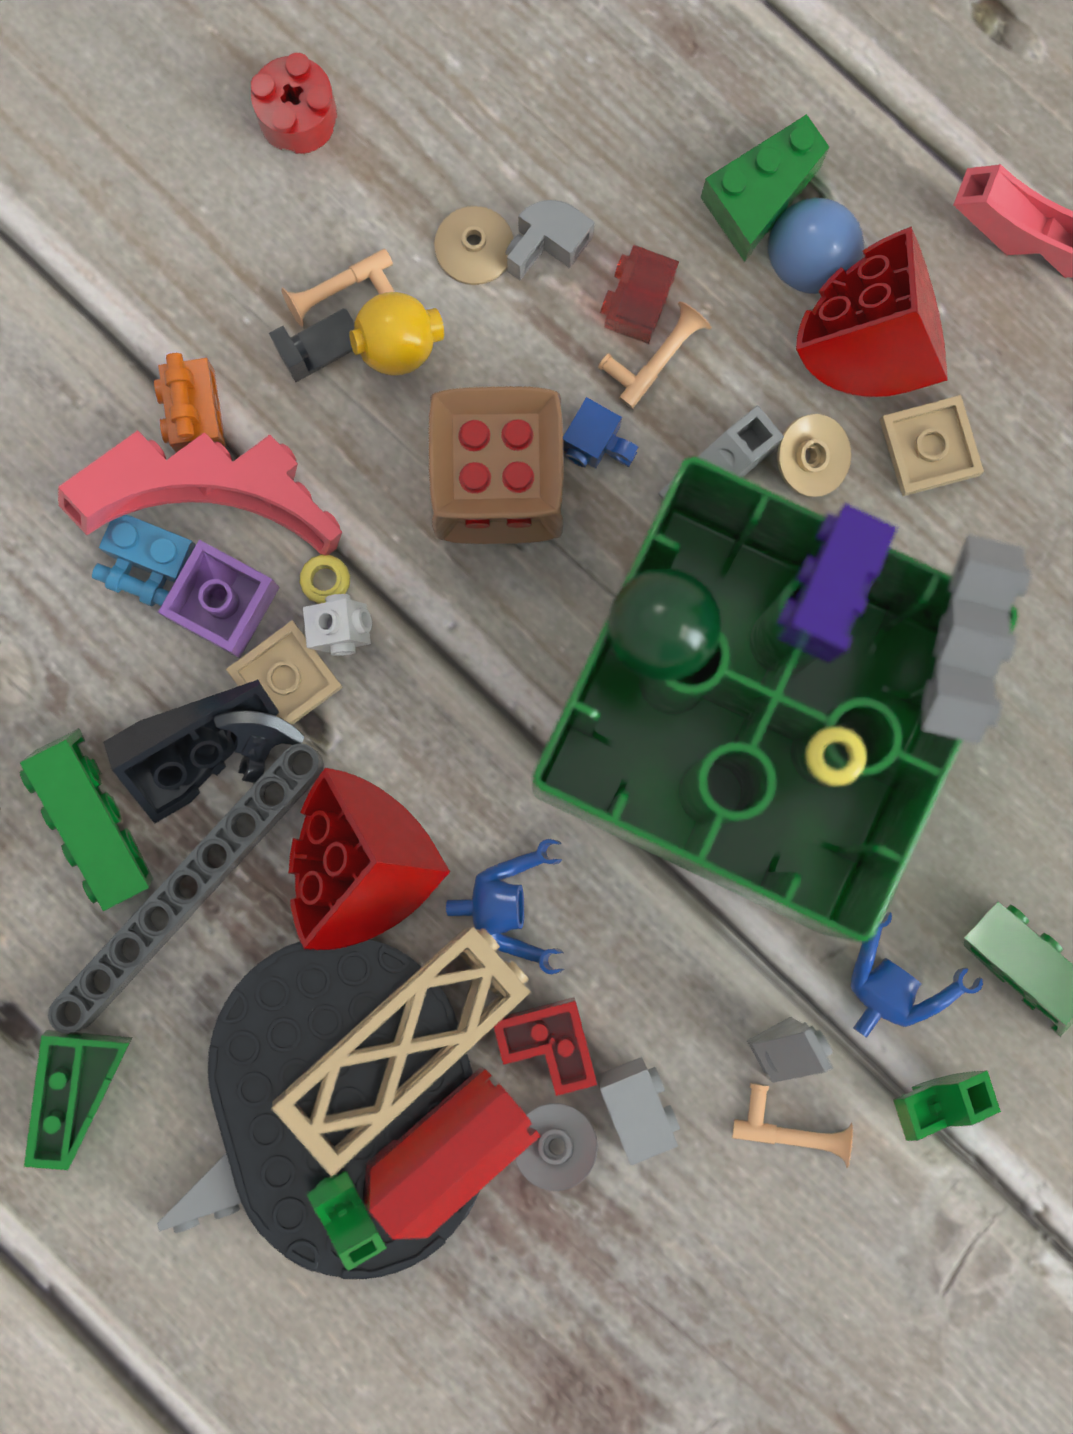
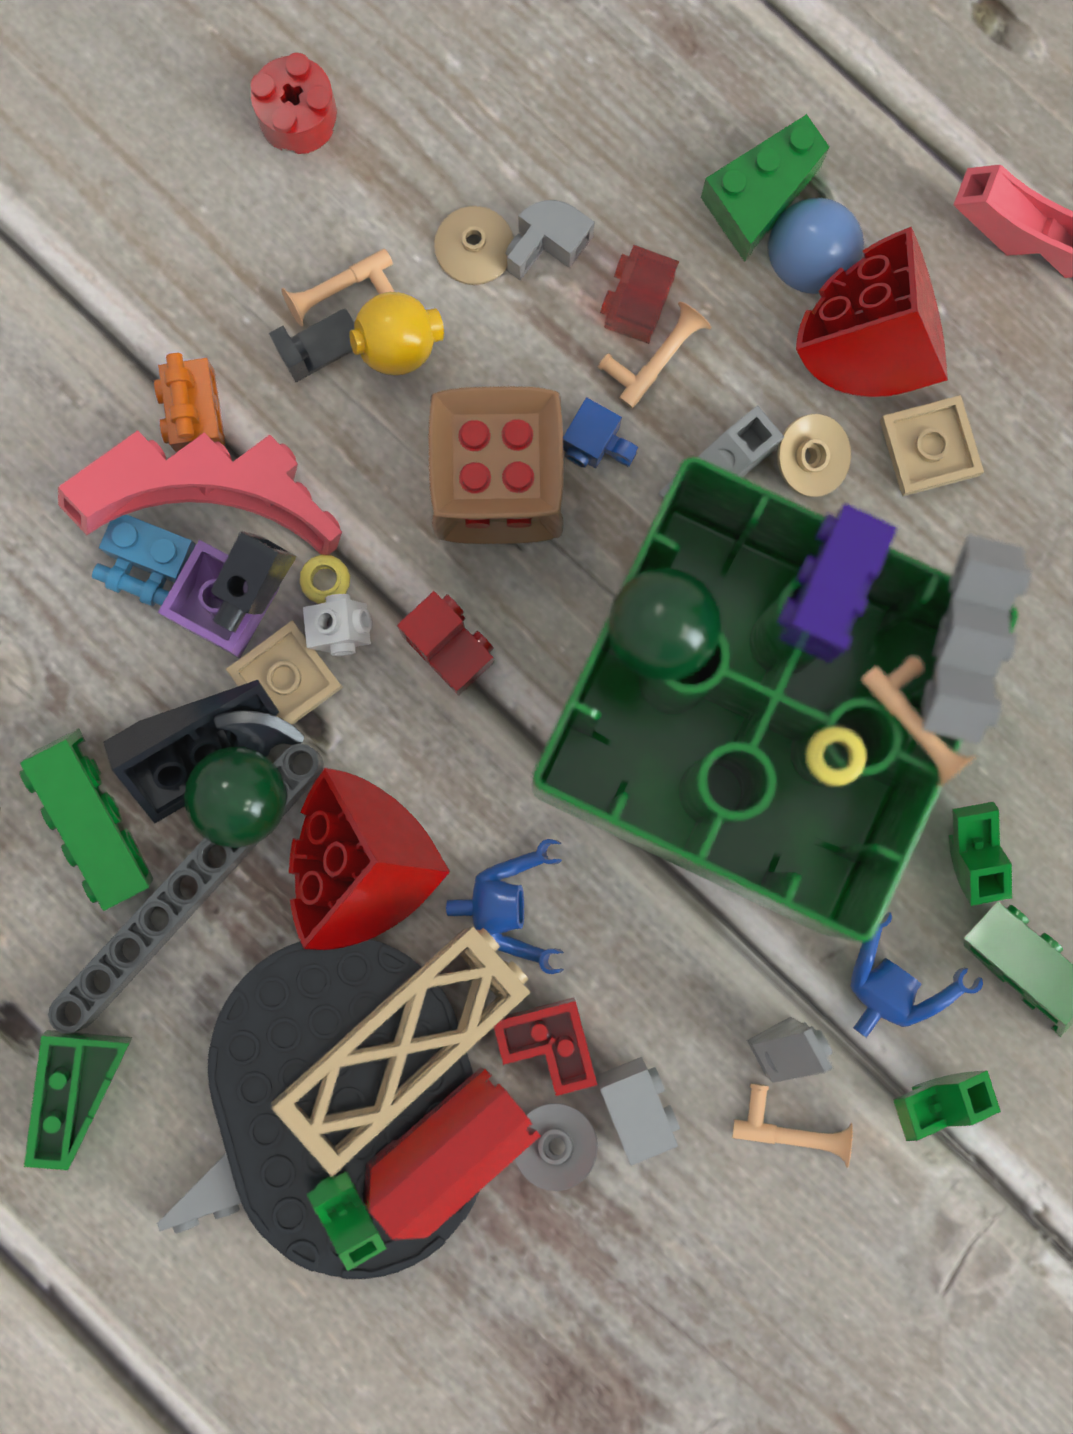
(235, 797): none -> dark green piece
(261, 566): none -> black torso
(441, 639): none -> red brick
(887, 692): none -> light nougat piece
(977, 856): none -> green brick

